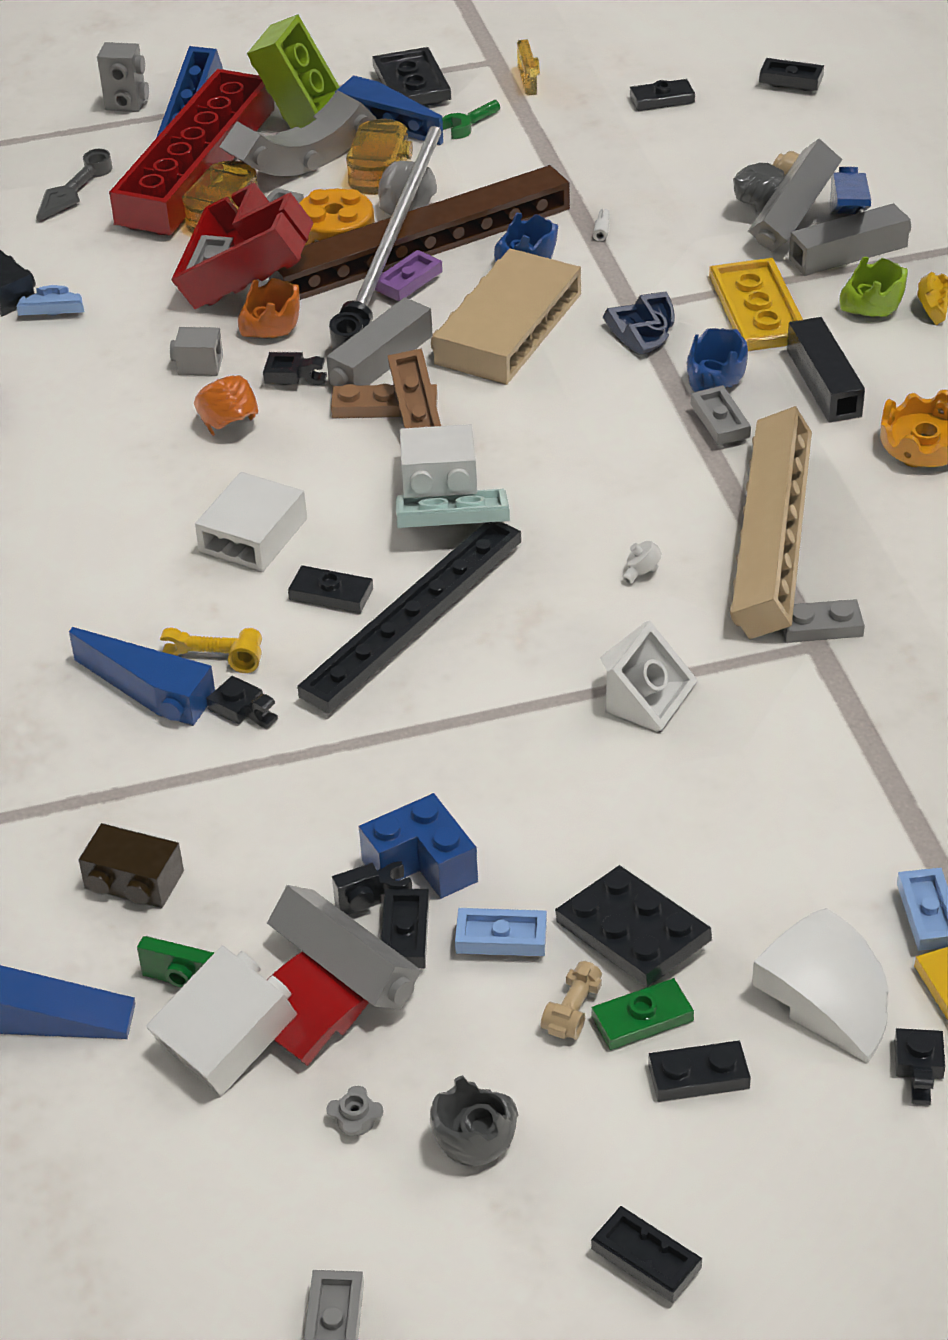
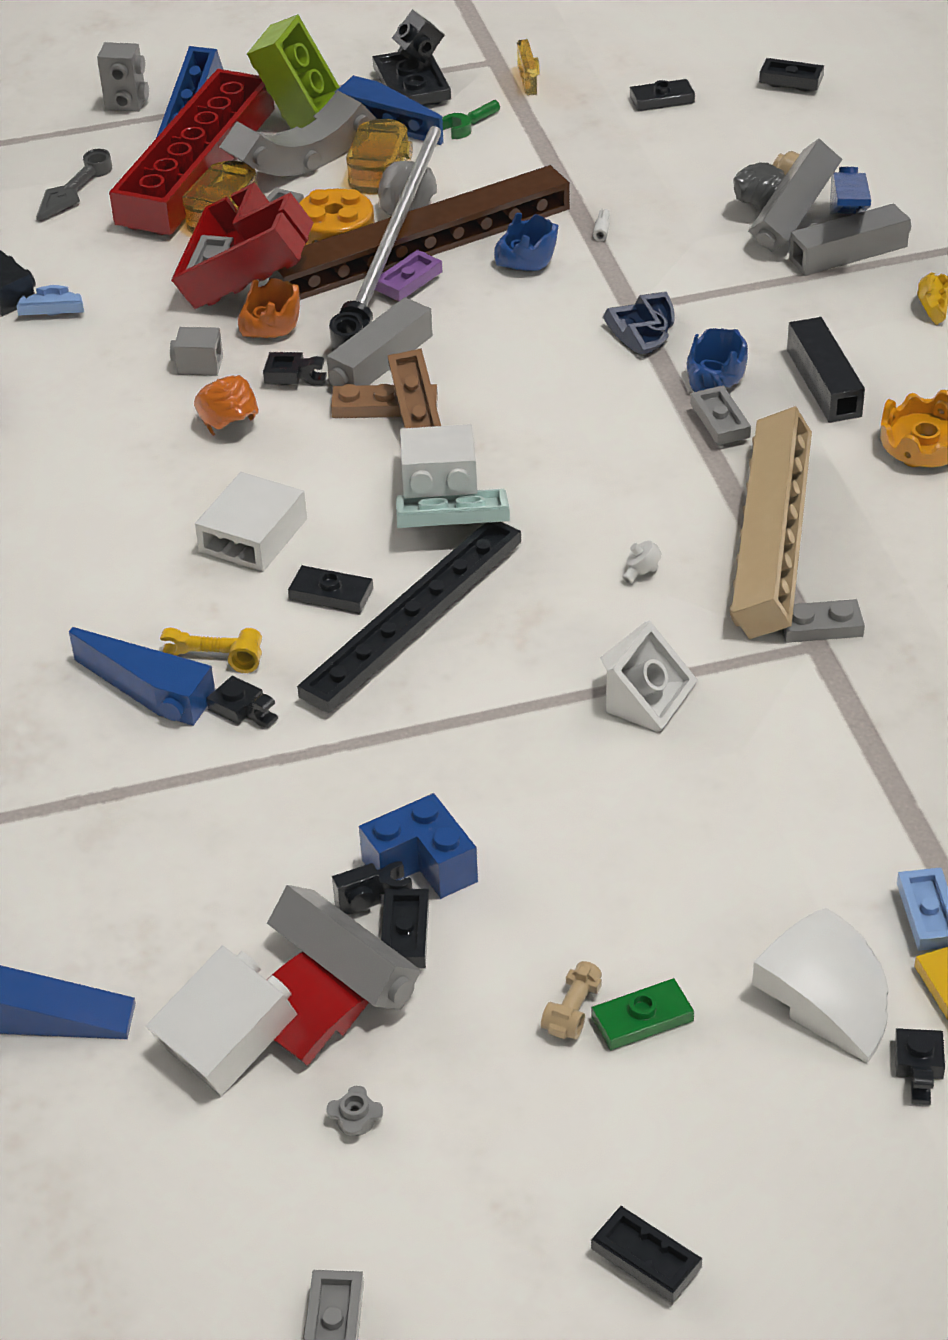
(131, 865): dark brown brick -> none
(170, 960): green plate -> none
(417, 37): none -> black brick
(473, 1122): dark grey hair -> none
(501, 932): light blue plate -> none
(506, 316): tan brick -> none
(633, 925): black plate -> none
(699, 1071): black plate -> none
(756, 301): yellow tile -> none
(874, 288): lime hair -> none

